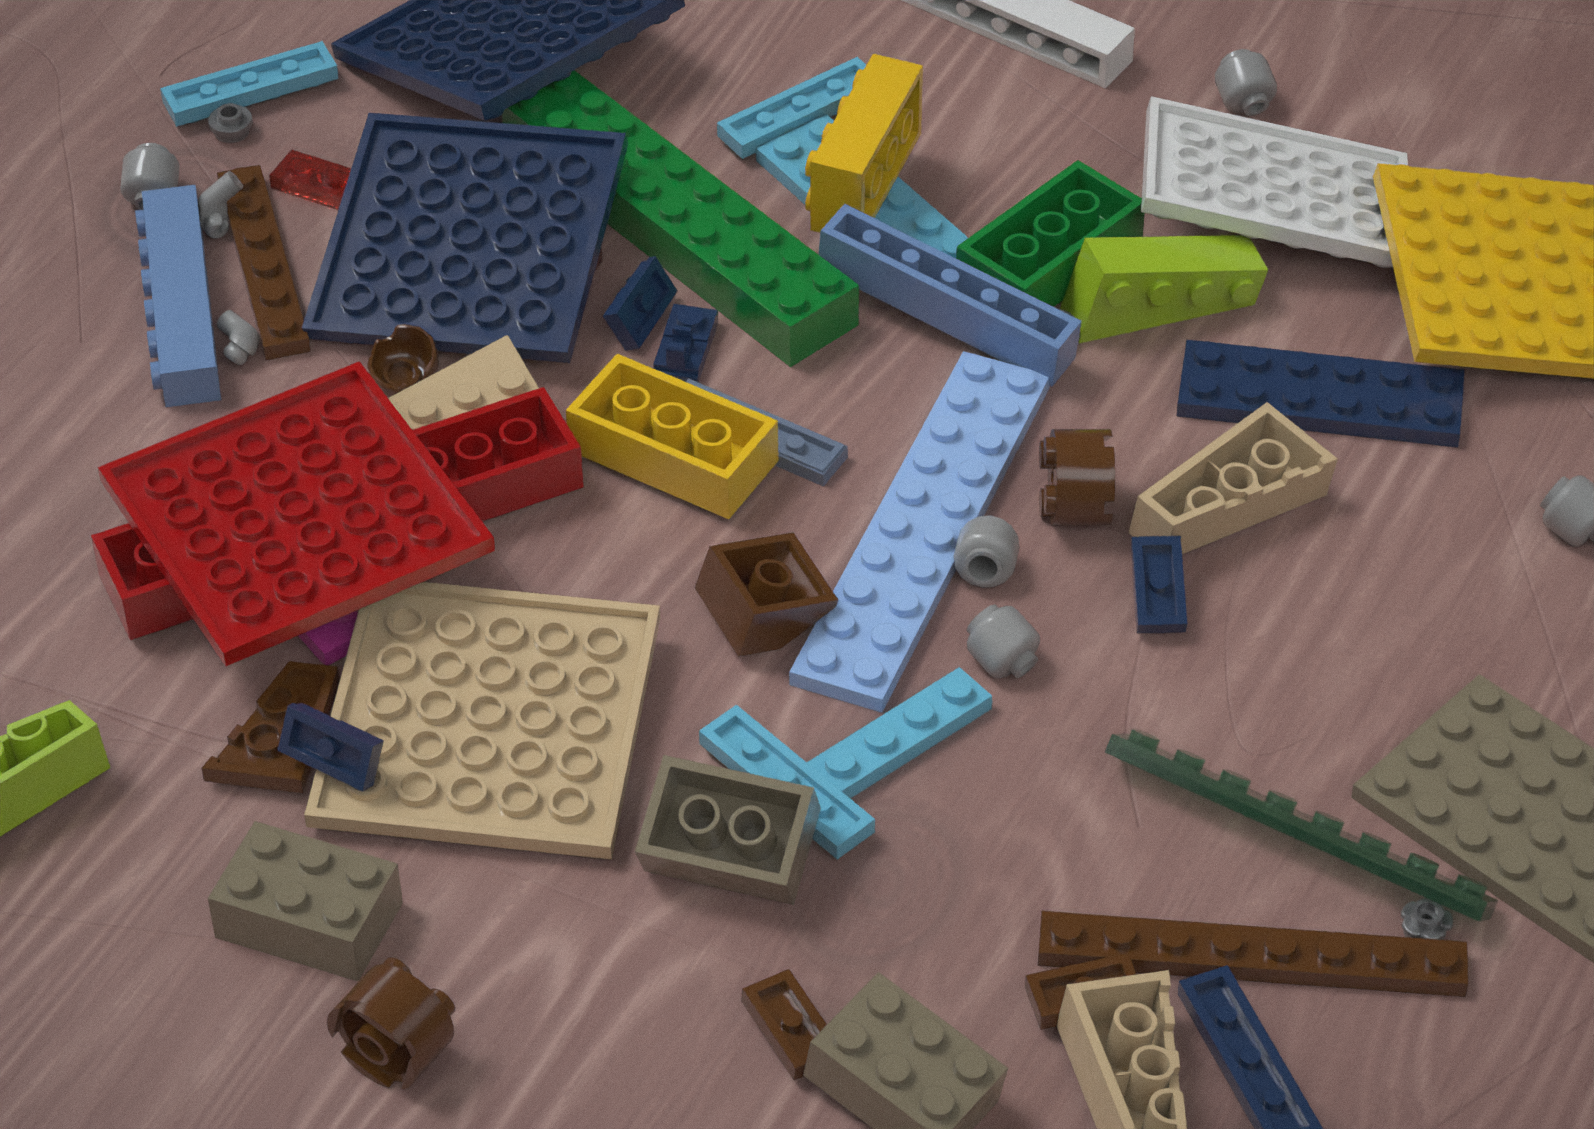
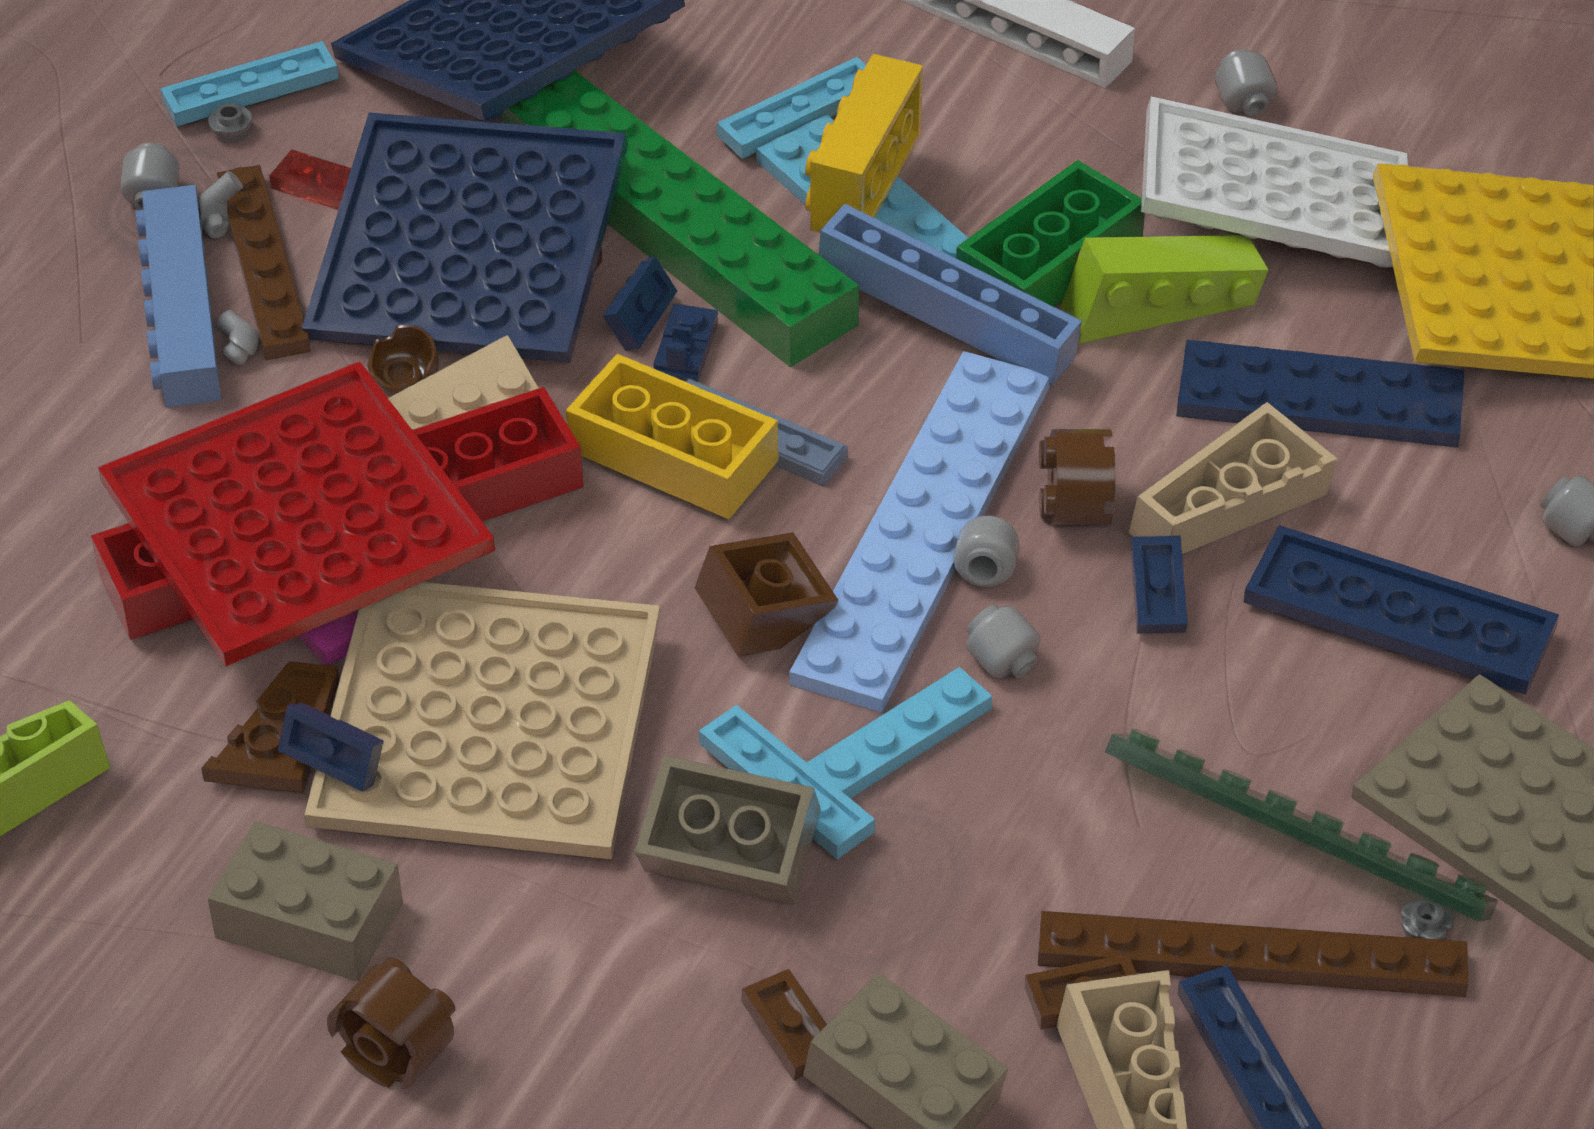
(1401, 609): none -> dark blue plate

